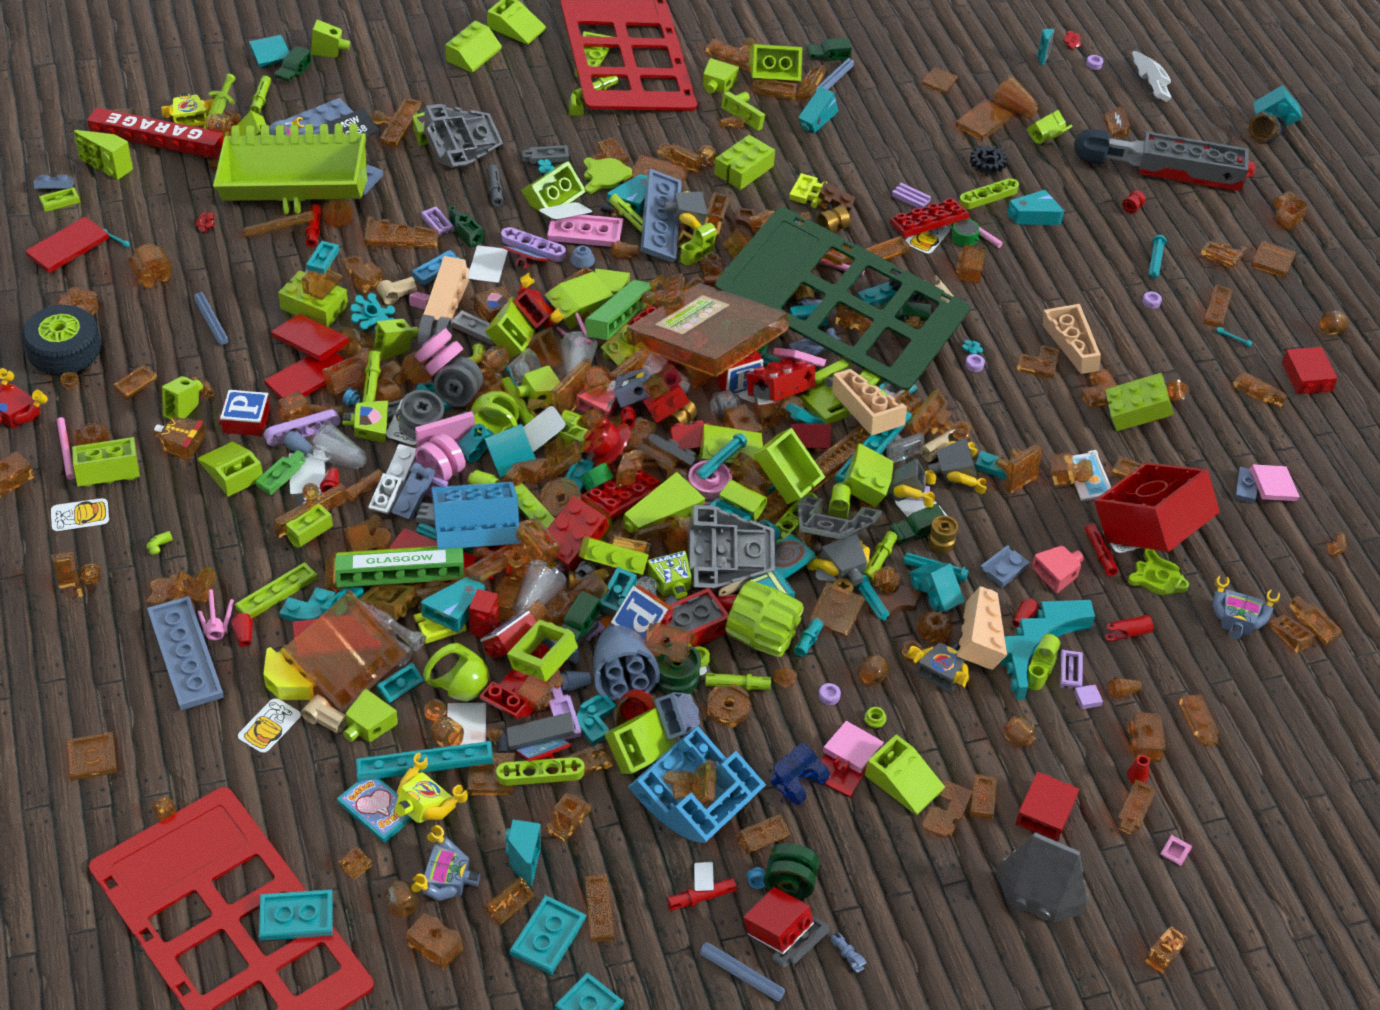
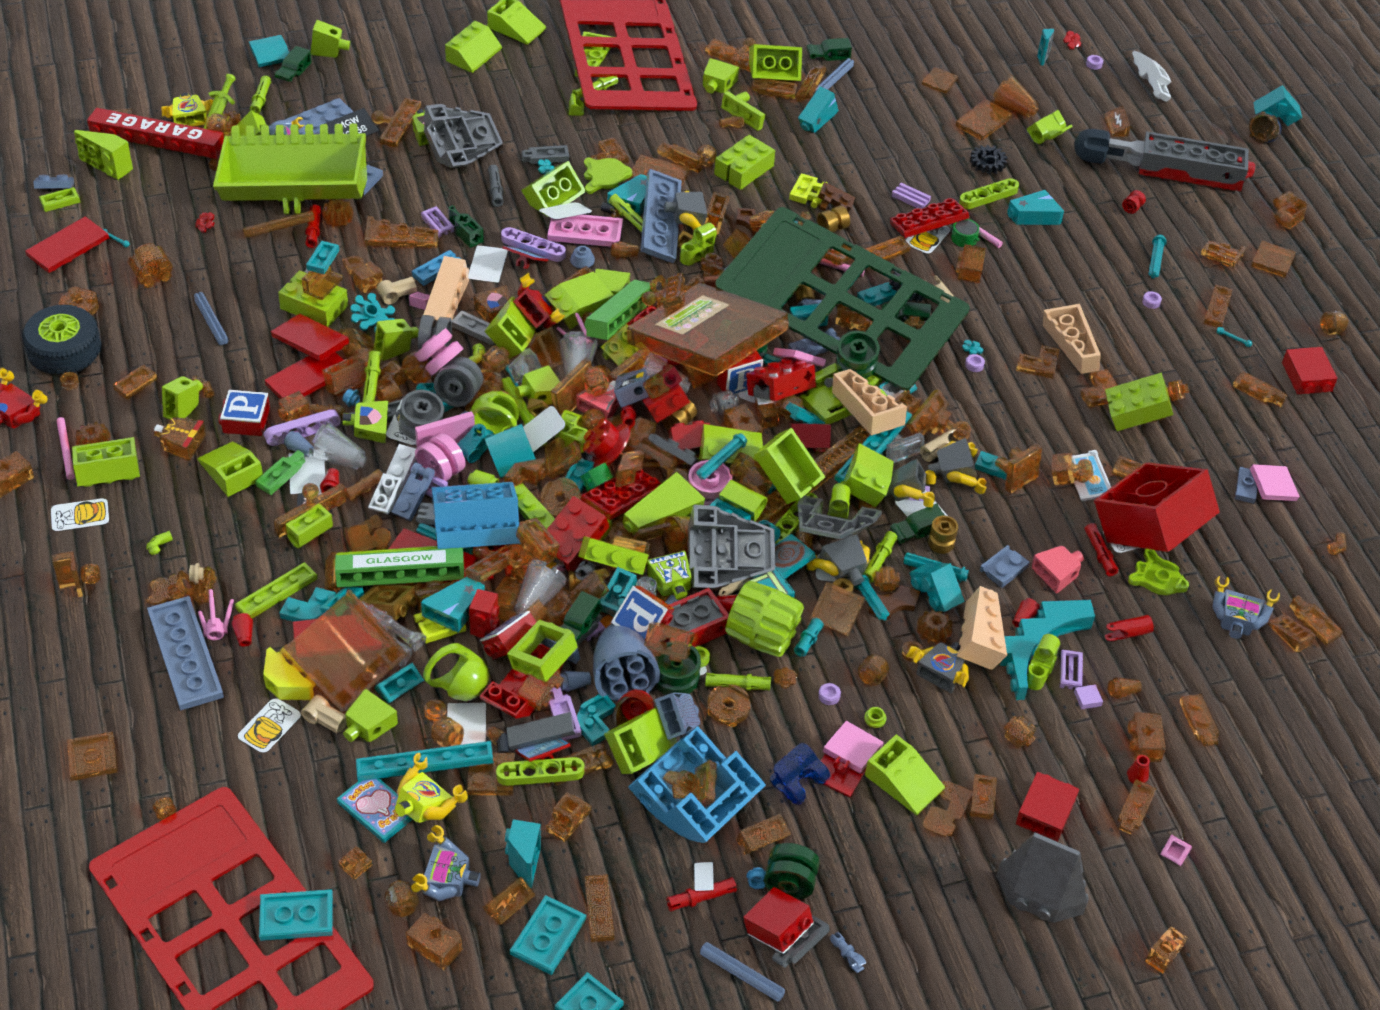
(196, 573): none -> tan plate
(858, 352): none -> dark green wheel

